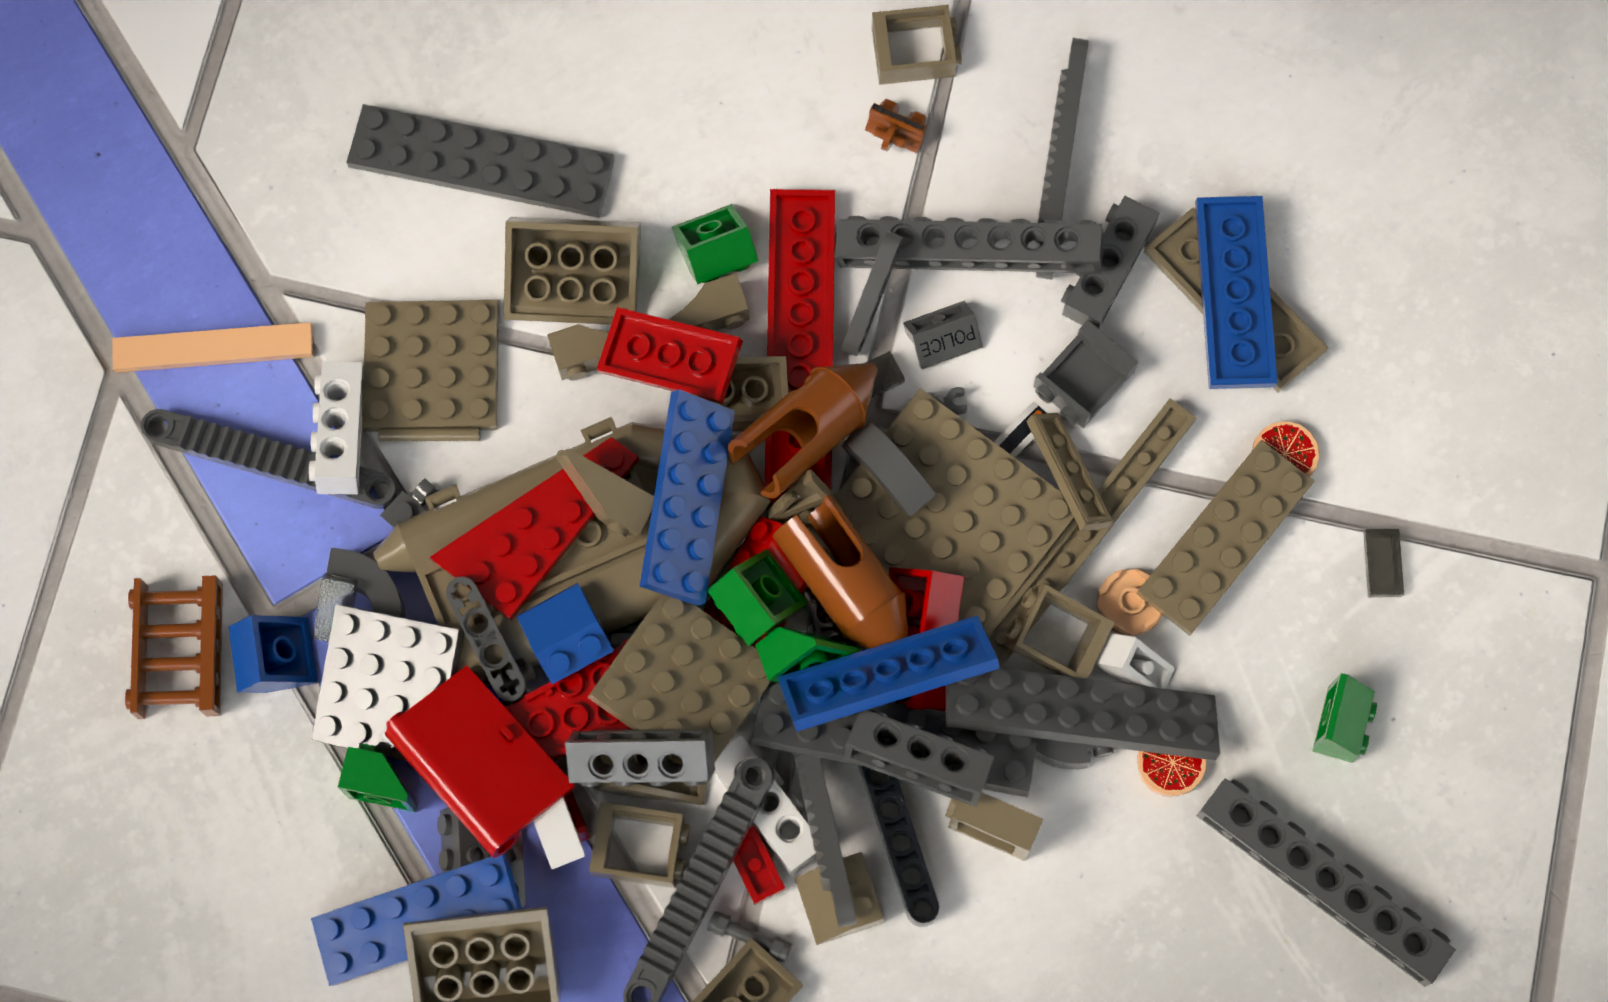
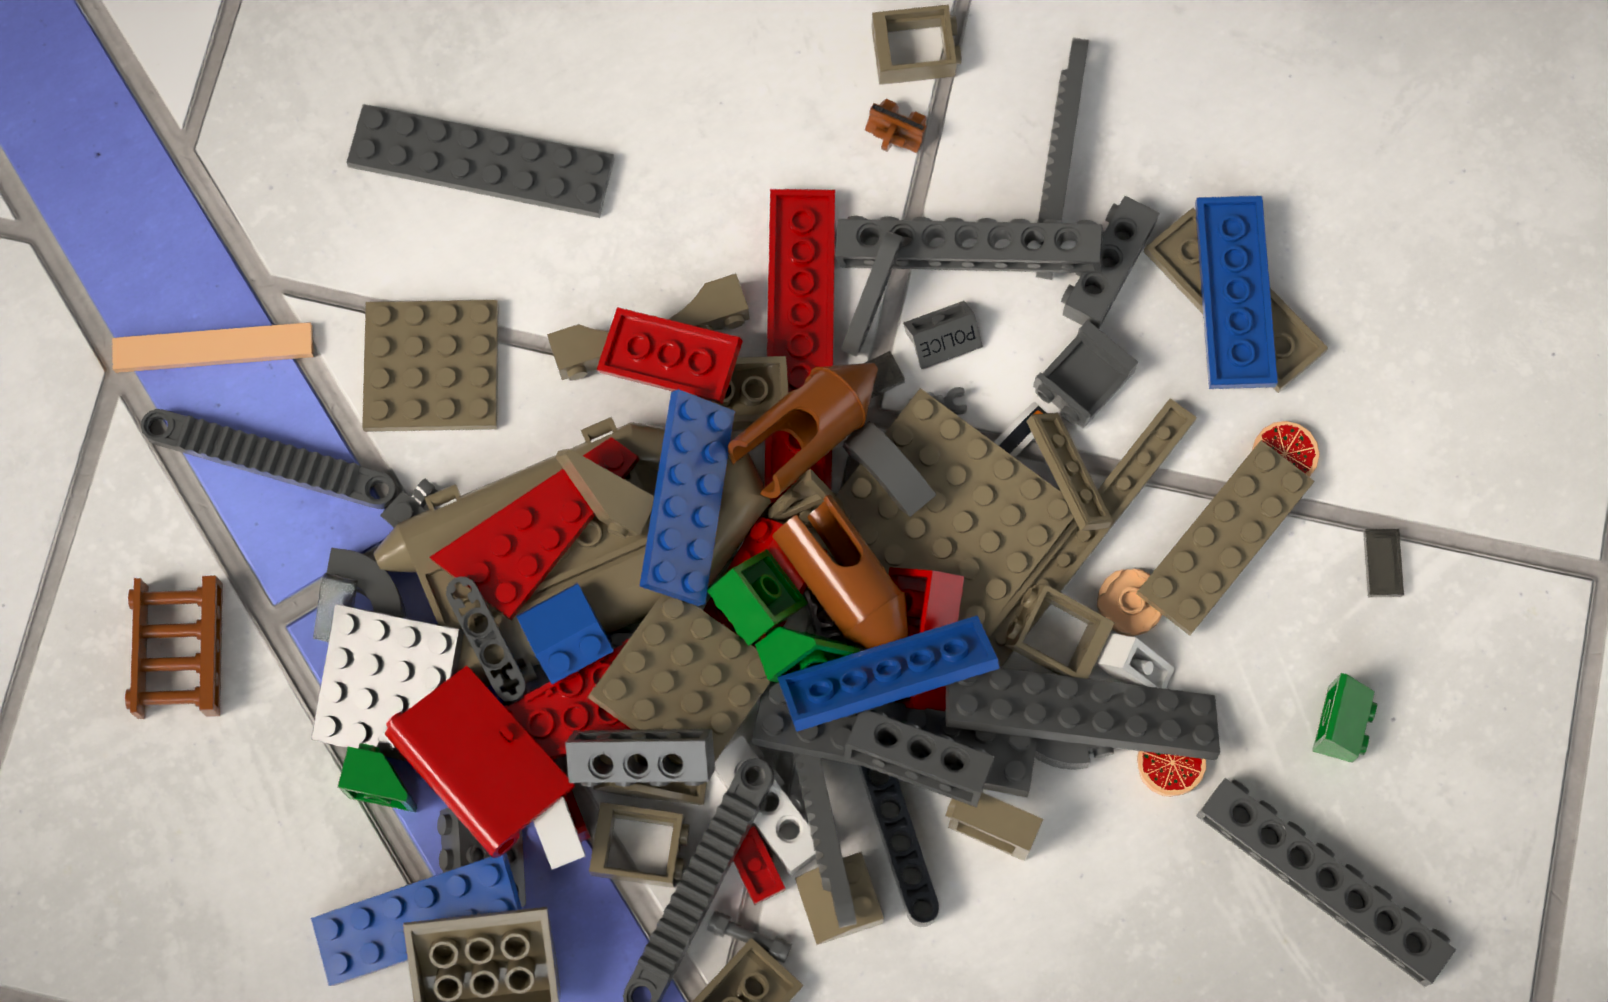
(272, 653): blue slope -> none
(341, 473): white brick -> none
(428, 434): dark tan bar -> none
(570, 269): dark tan slope -> none
(715, 244): green slope -> none

